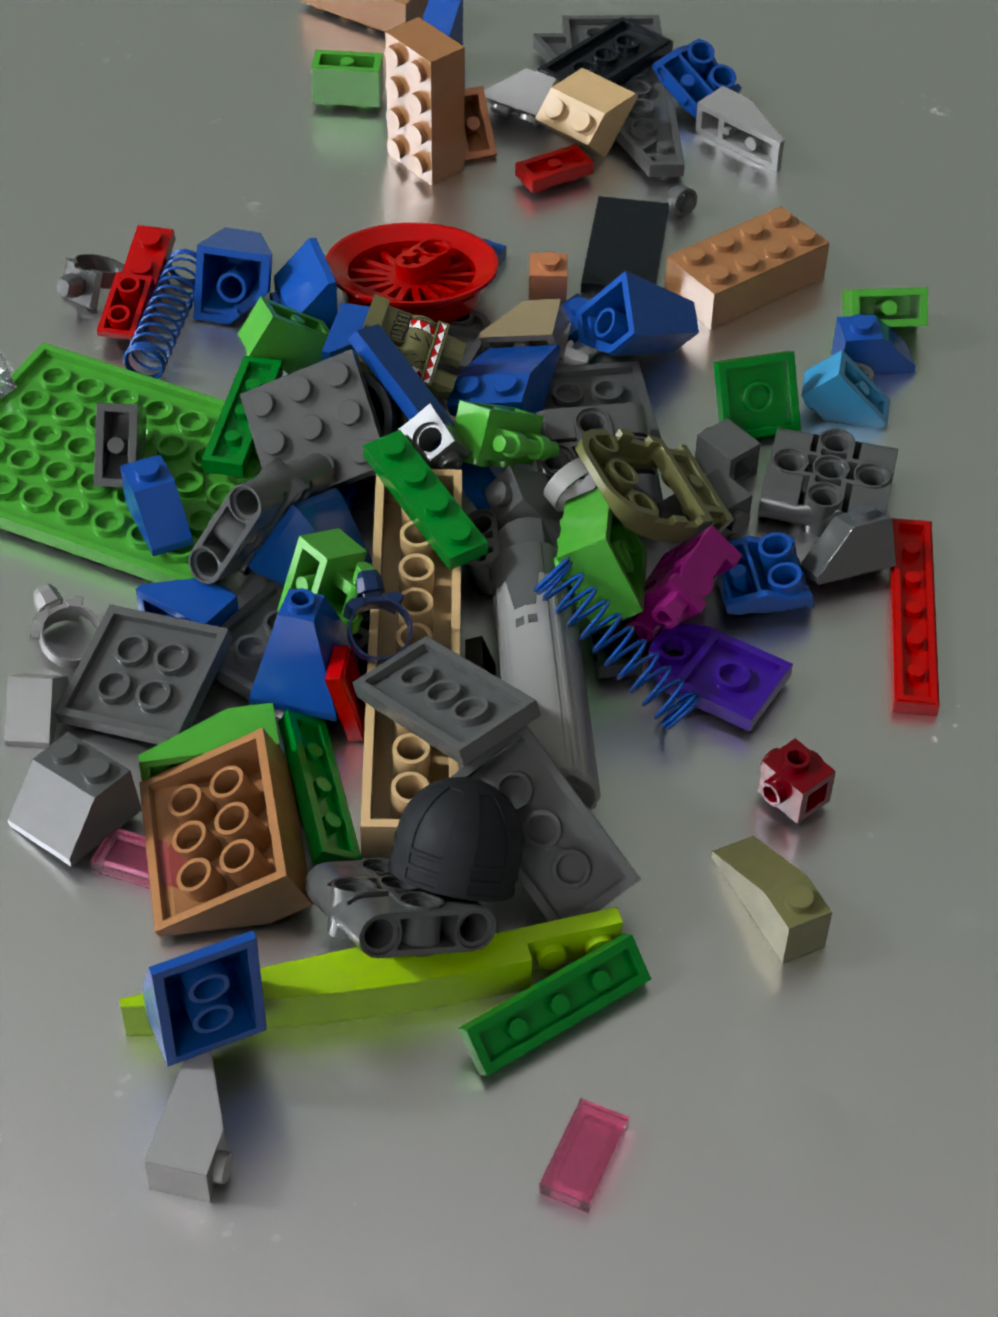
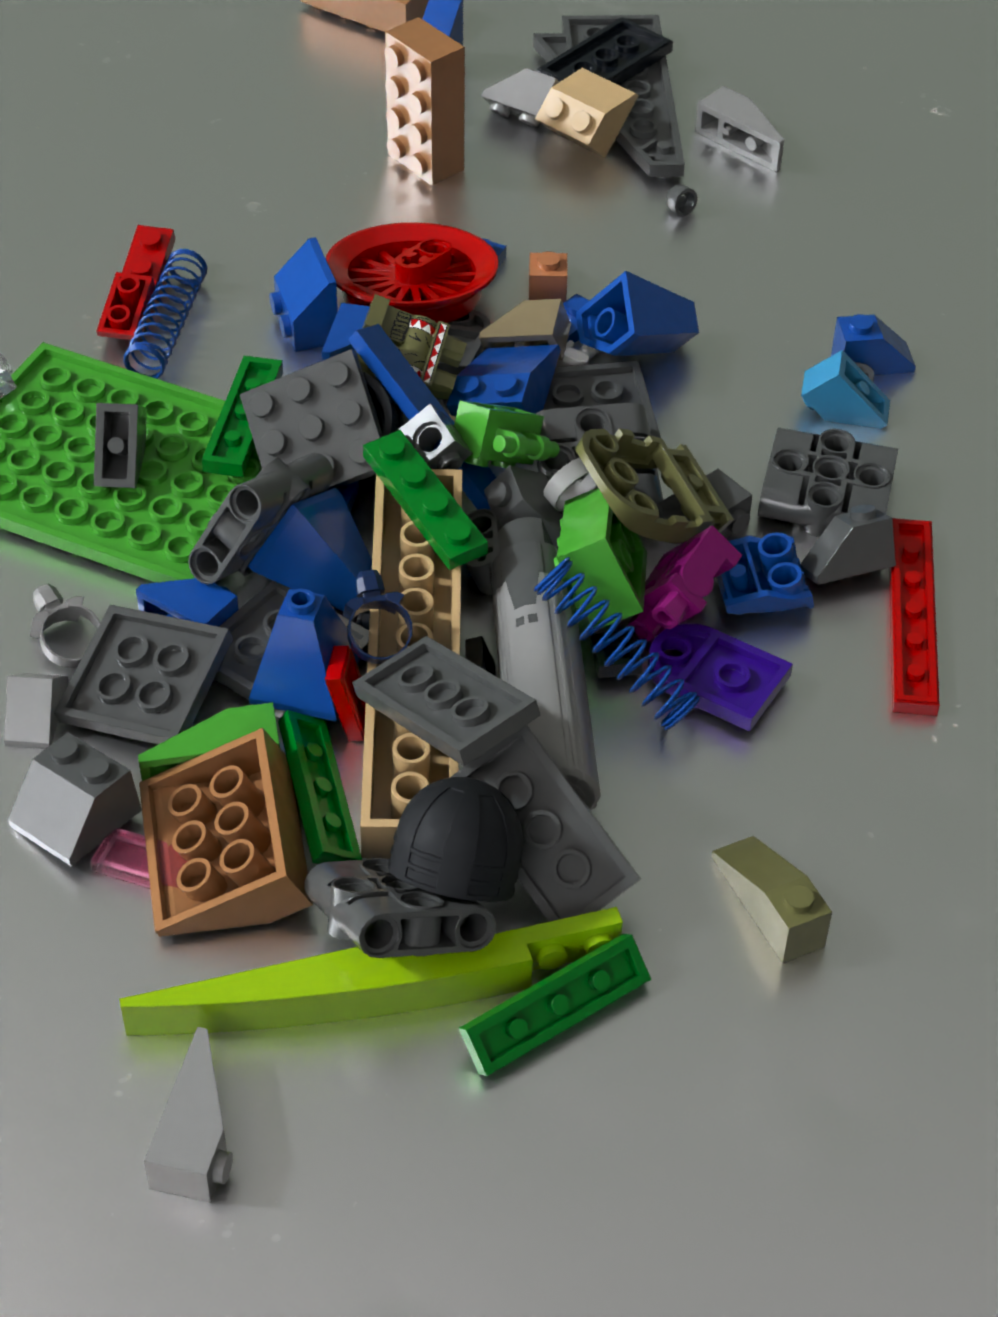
(85, 285): dark grey piece -> none
(155, 505): blue slope -> none
(205, 998): blue slope -> none
(230, 274): blue slope -> none
(283, 335): bright green brick -> none
(328, 566): bright green brick -> none
(347, 78): bright green brick -> none
(477, 126): nougat slope -> none
(554, 168): red plate -> none
(584, 1155): clear pink tile -> none
(622, 239): black tile -> none
(693, 74): blue slope -> none
(727, 449): dark grey brick -> none
(747, 266): medium nougat brick -> none
(758, 393): green tile -> none
(795, 780): dark red brick -> none
(891, 305): bright green brick -> none

